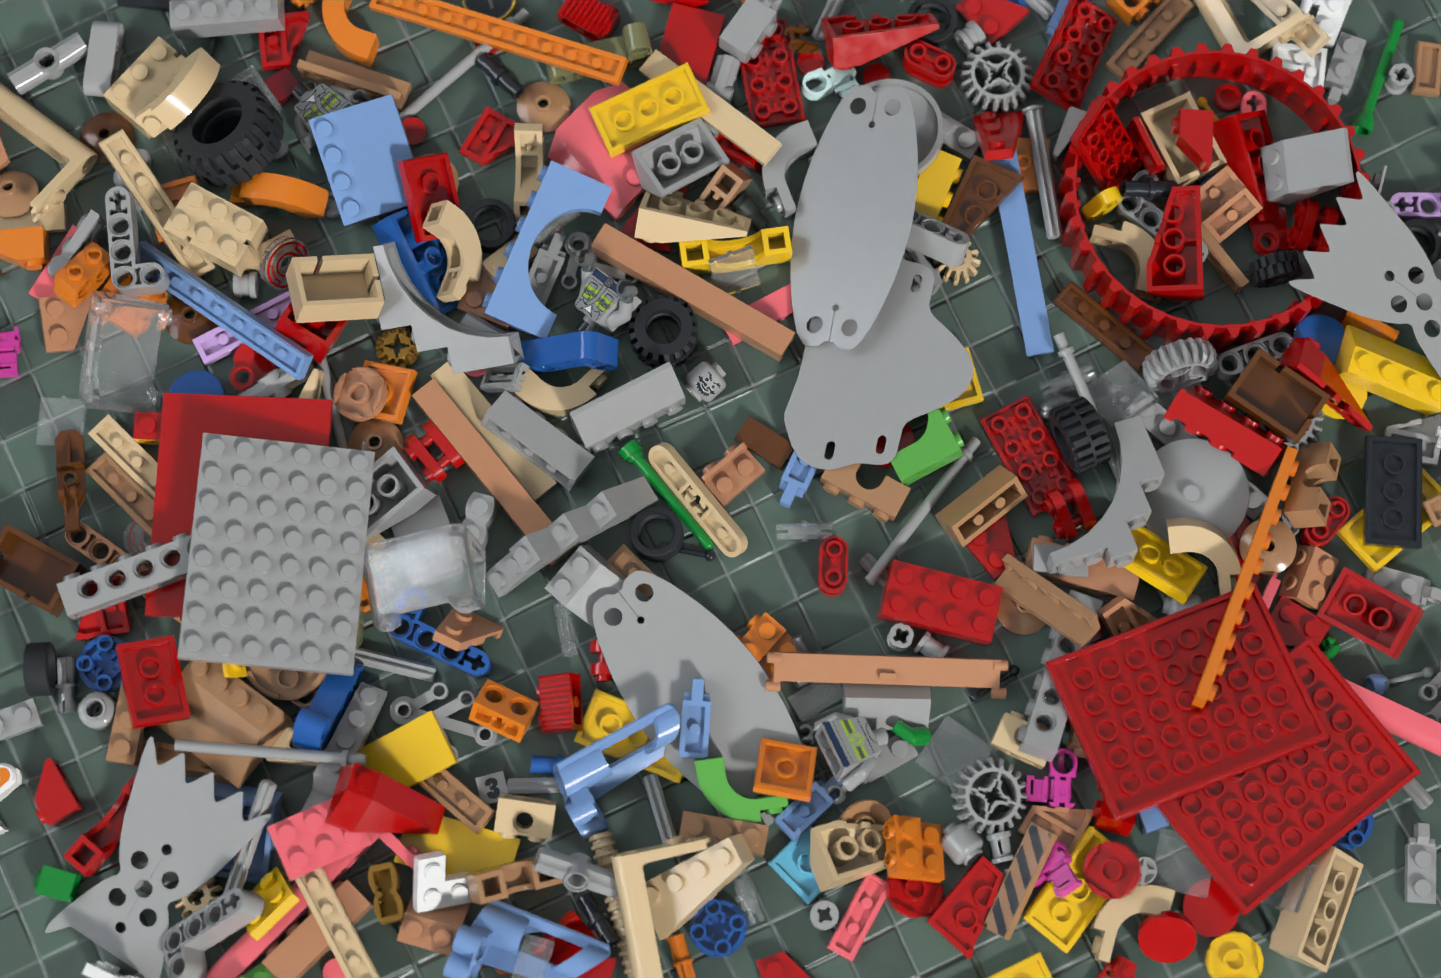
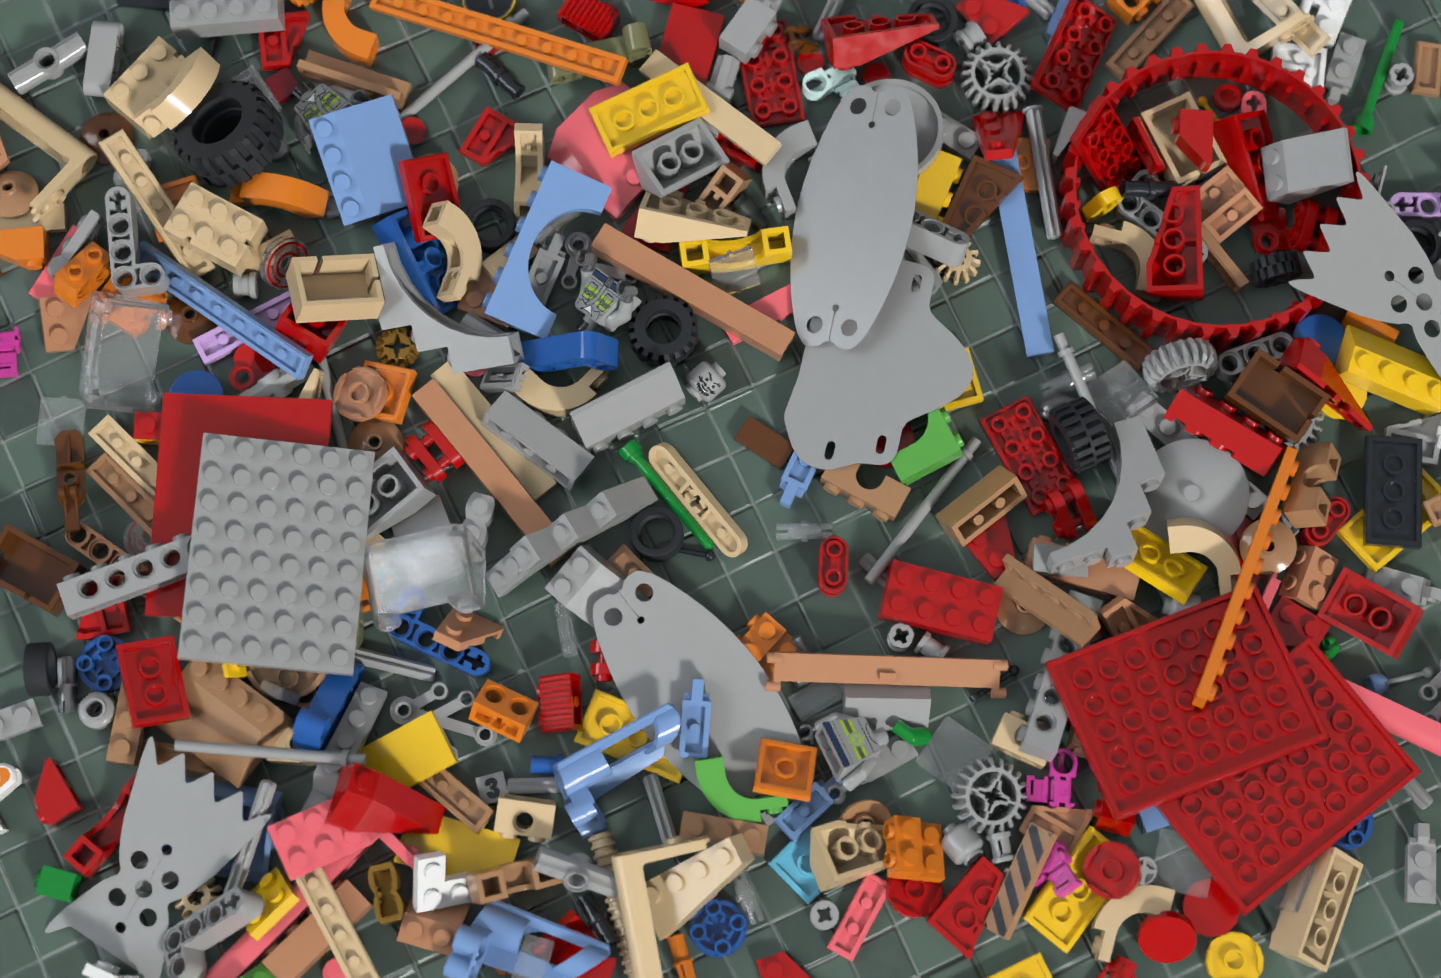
(278, 692): none -> flat silver tile
(550, 116): medium nougat dish -> none
(732, 473): nougat bracket -> none

